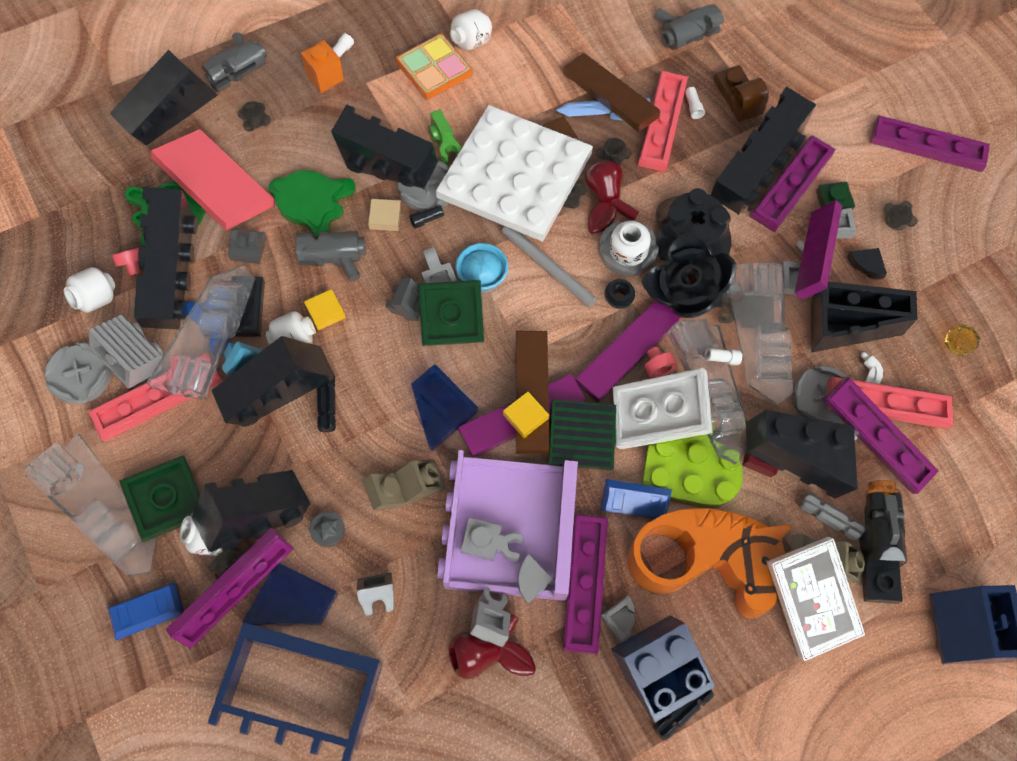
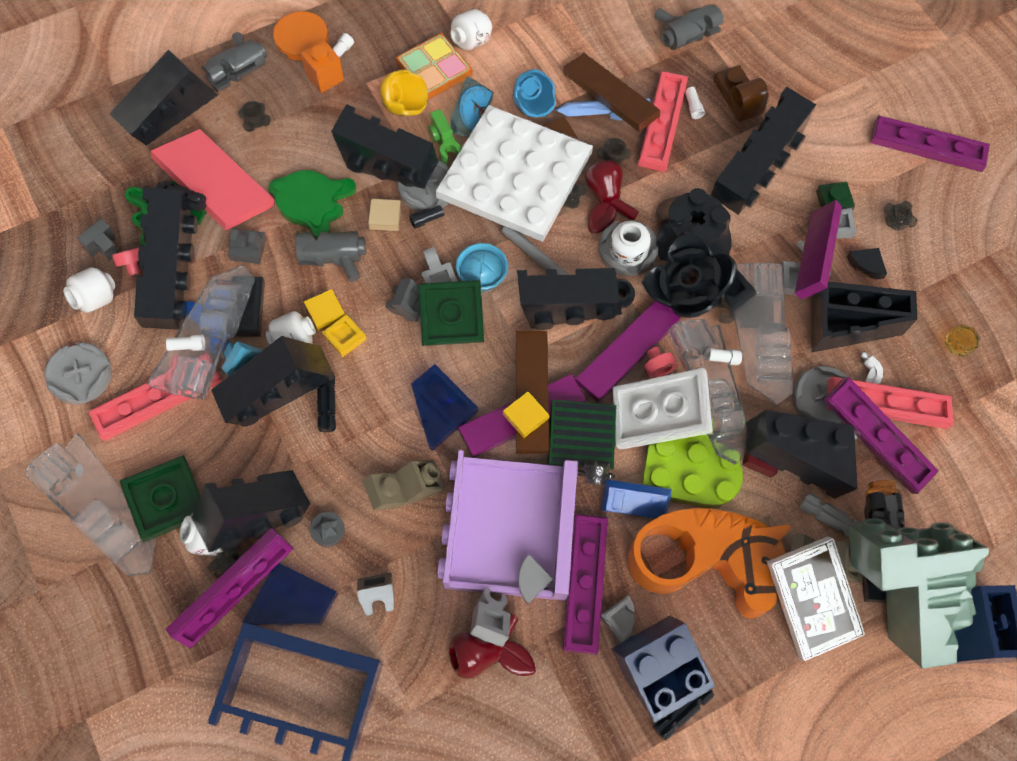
(98, 239): none -> dark grey tile
(125, 350): light grey brick -> none
(145, 610): blue tile -> none
(193, 343): none -> white piece
(195, 200): none -> black axle
(299, 32): none -> orange tile
(344, 335): none -> yellow tile
(404, 93): none -> yellow hair
(470, 107): none -> slope
(484, 540): light grey plate -> none
(534, 93): none -> dark azure hair
(569, 298): none -> black wedge
(596, 472): none -> clear smoke plate
(739, 292): none -> black tile
(792, 183): magenta tile -> none
(925, 583): none -> sand green brick

